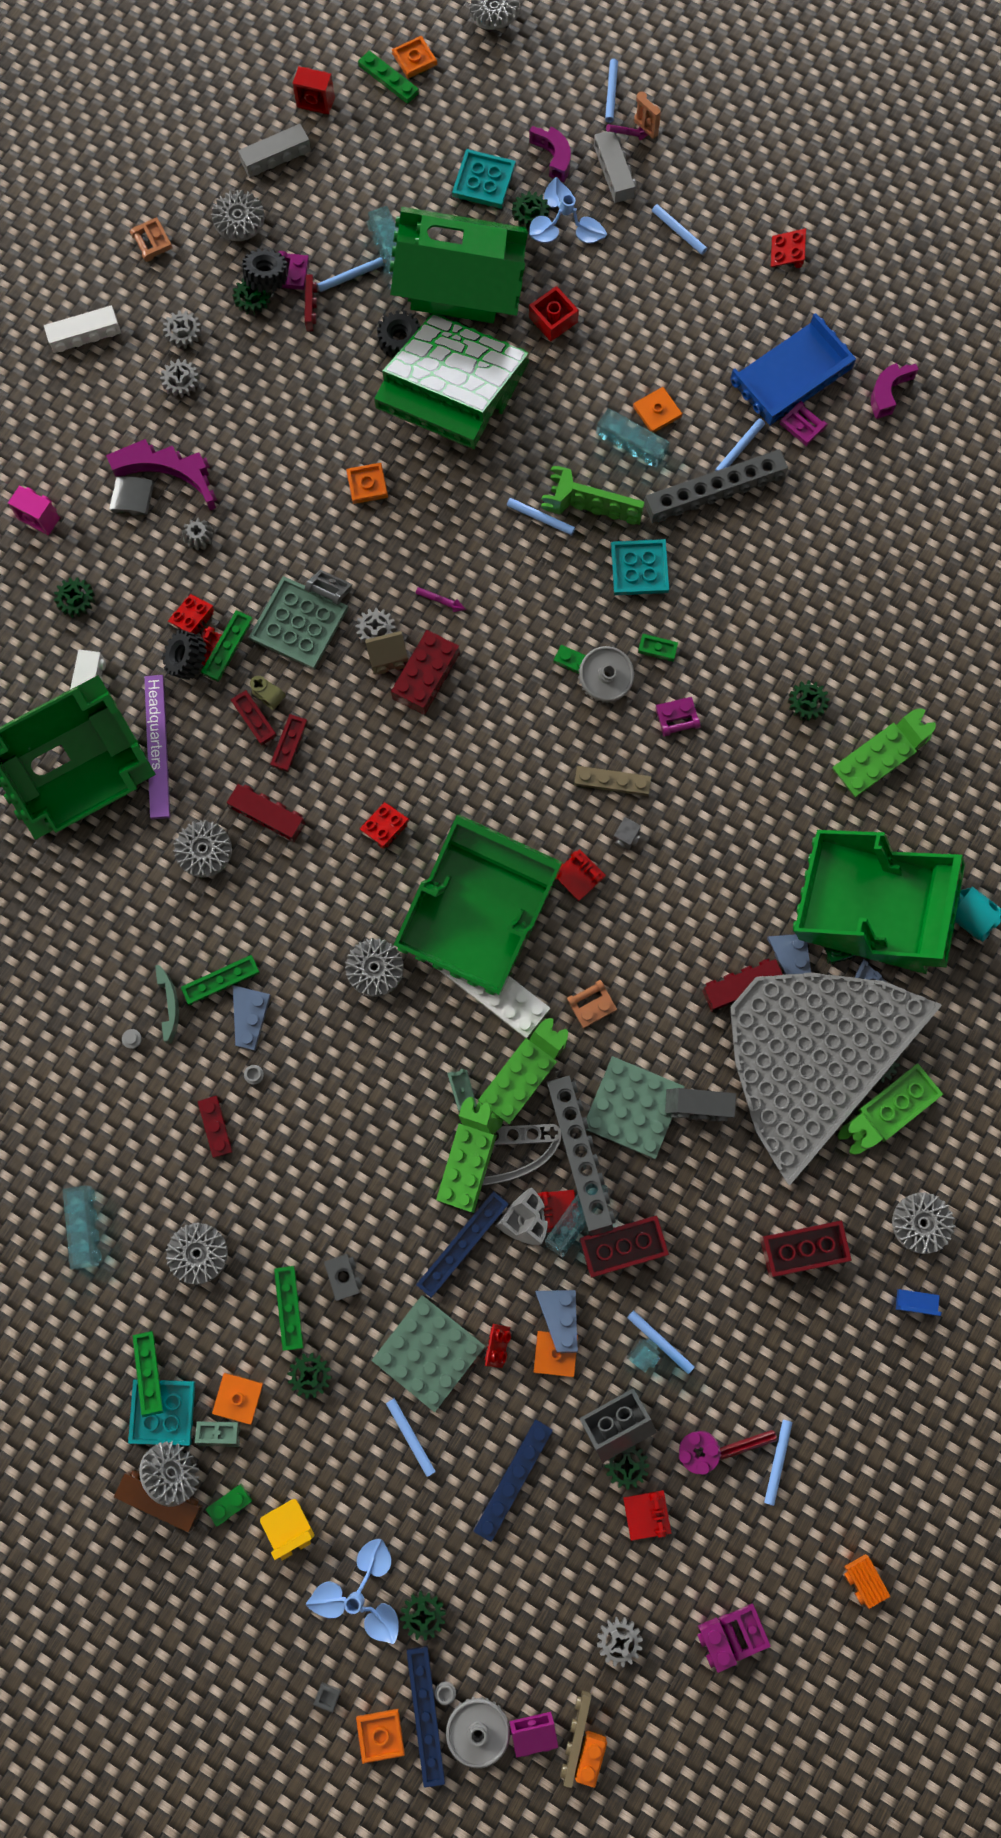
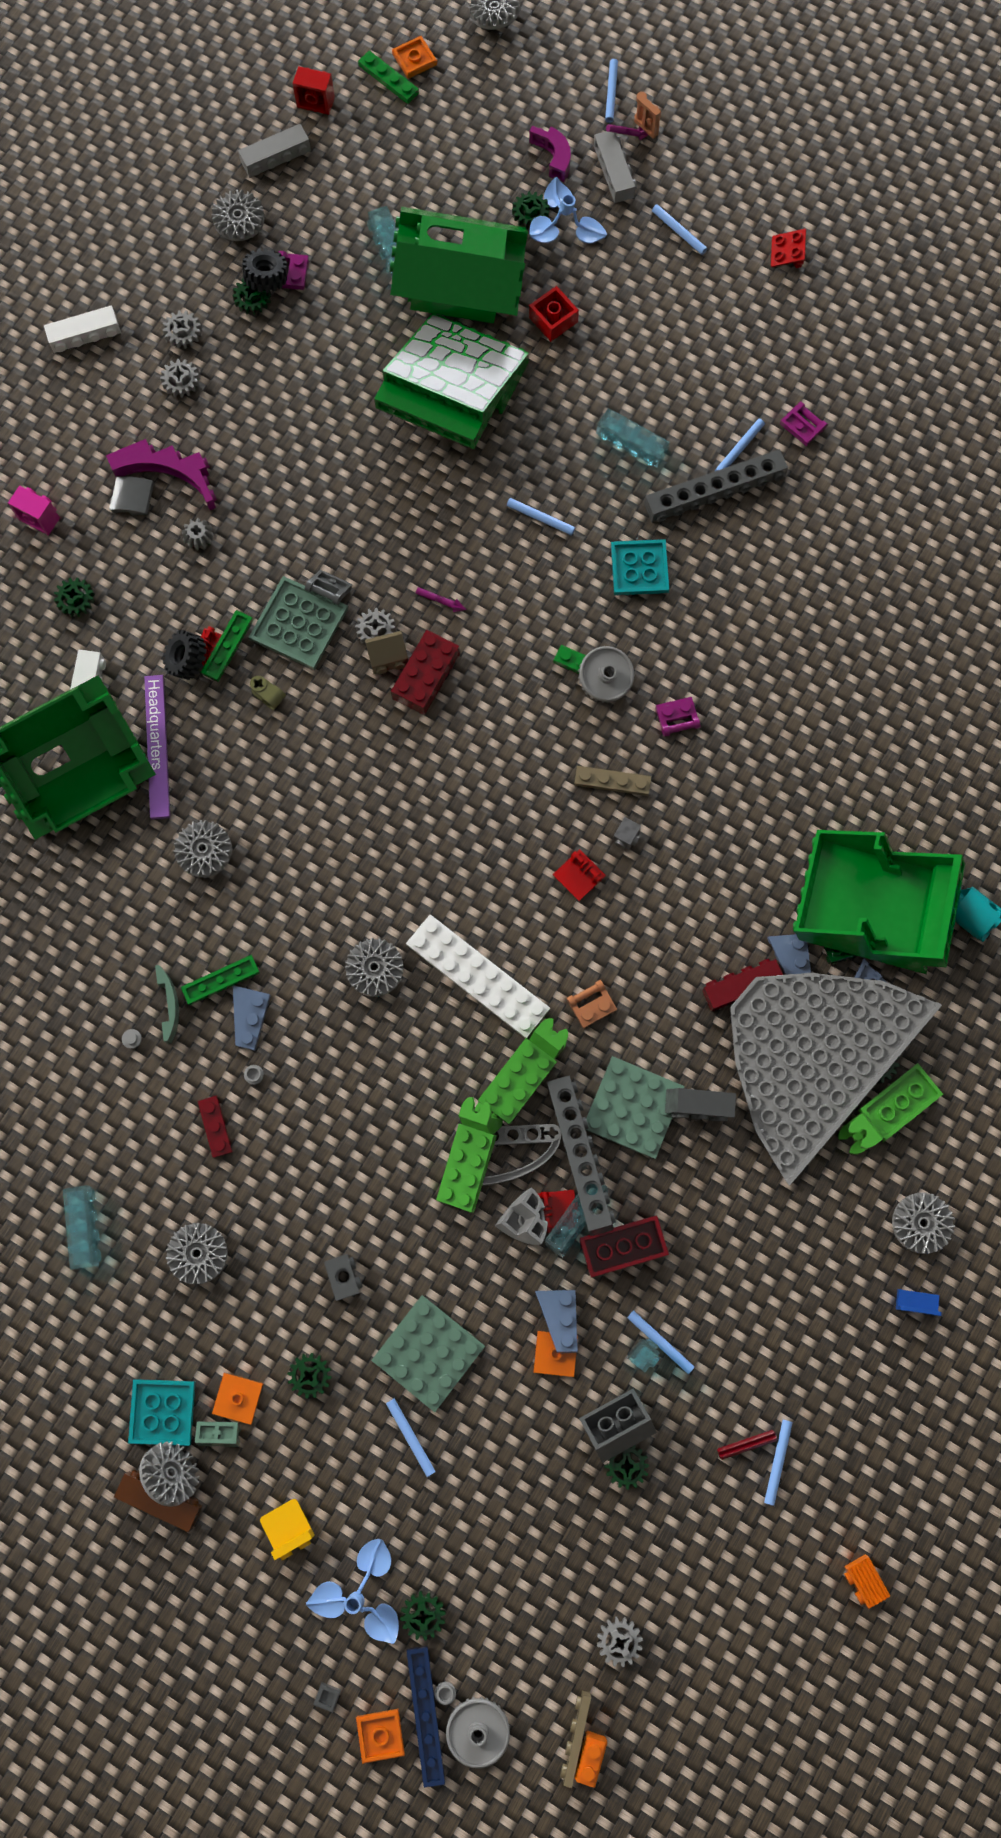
(147, 1374): green plate -> none
(156, 237): nougat plate -> none
(191, 614): red hinge -> none
(228, 1505): green plate -> none
(253, 717): dark red plate -> none
(265, 812): dark red brick -> none
(288, 1308): green plate -> none
(289, 743): dark red plate -> none
(310, 302): dark red plate -> none
(350, 274): light blue piece -> none
(367, 483): orange plate -> none
(384, 825): red hinge -> none
(392, 325): black tyre -> none
(461, 1087): sand green hinge -> none
(462, 1244): dark blue plate -> none
(478, 905): green panel -> none
(483, 178): teal plate -> none
(496, 1353): red hinge -> none
(513, 1480): dark blue plate -> none
(533, 1734): magenta brick -> none
(590, 499): bright green hinge -> none
(647, 1515): red hinge -> none
(657, 410): orange plate -> none
(657, 647): green plate -> none
(711, 1449): magenta plate -> none
(719, 1650): magenta brick -> none
(750, 1628): magenta plate -> none
(794, 370): blue panel -> none
(805, 1248): dark red brick -> none
(811, 693): dark green gear -> none
(881, 398): magenta arch -> none
(884, 752): bright green hinge -> none

